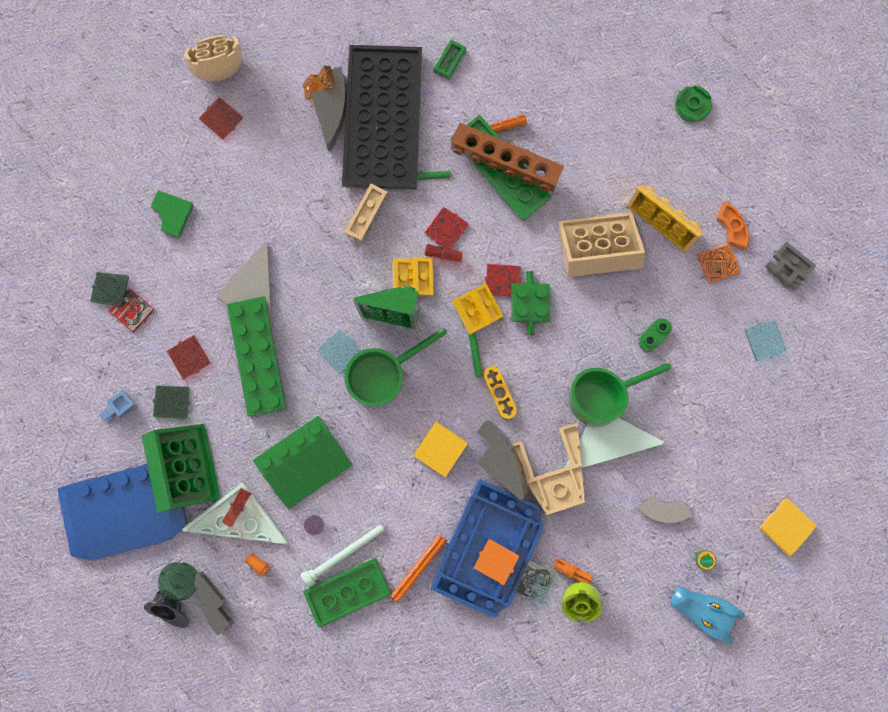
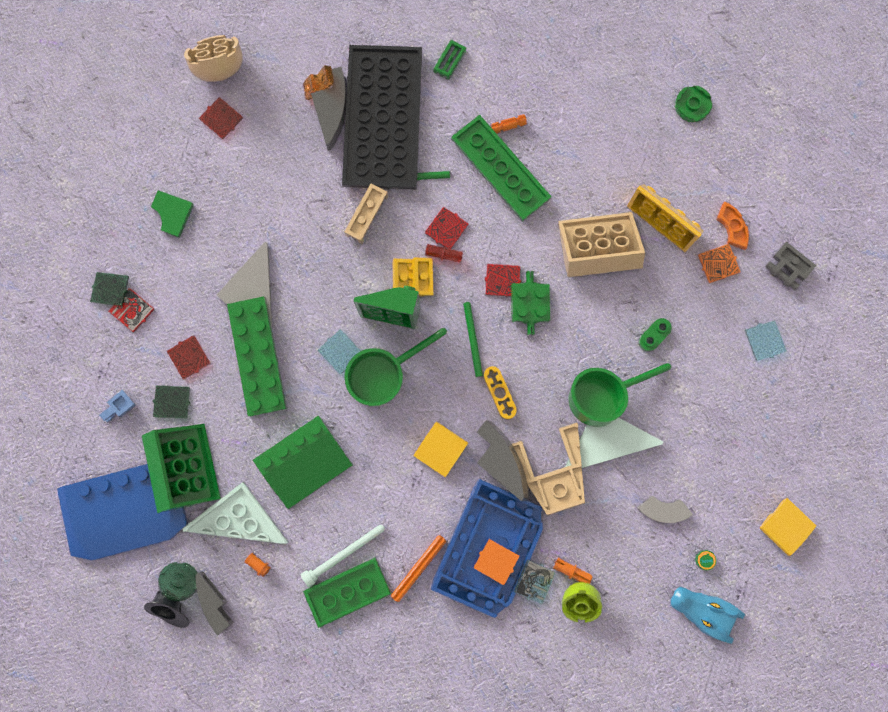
(236, 507): clear red axle -> none
(314, 525): clear purple tile -> none
(477, 308): yellow slope -> none
(483, 141): dark orange brick -> none

